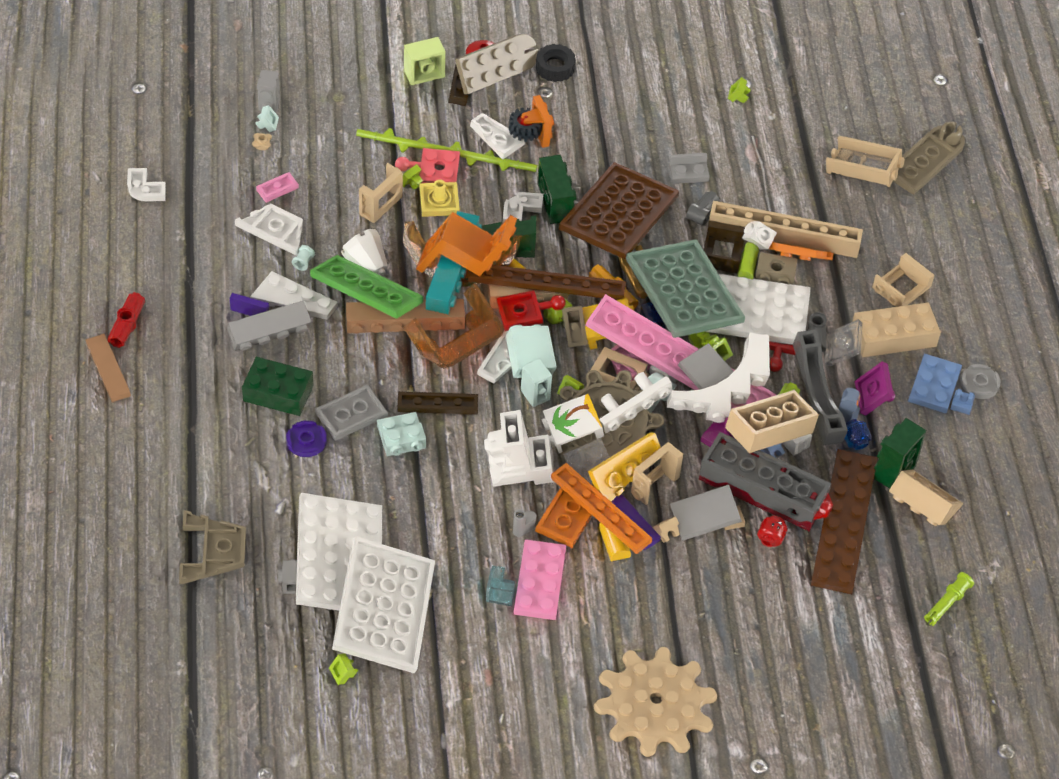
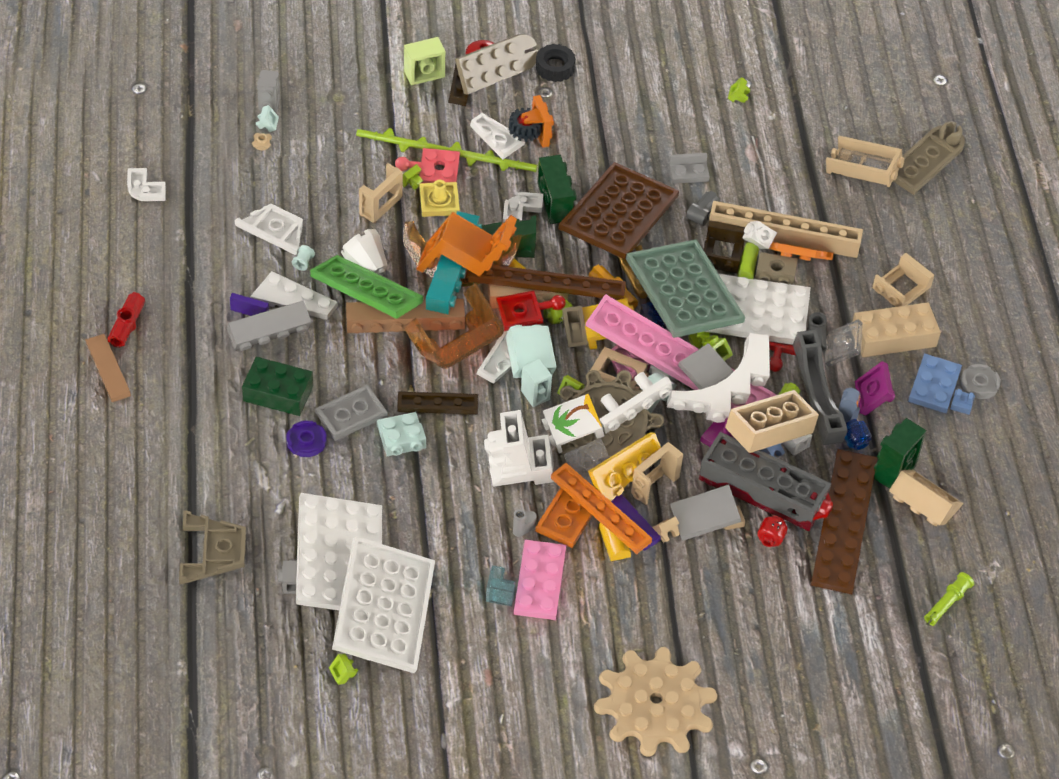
(277, 187): bright pink plate -> none

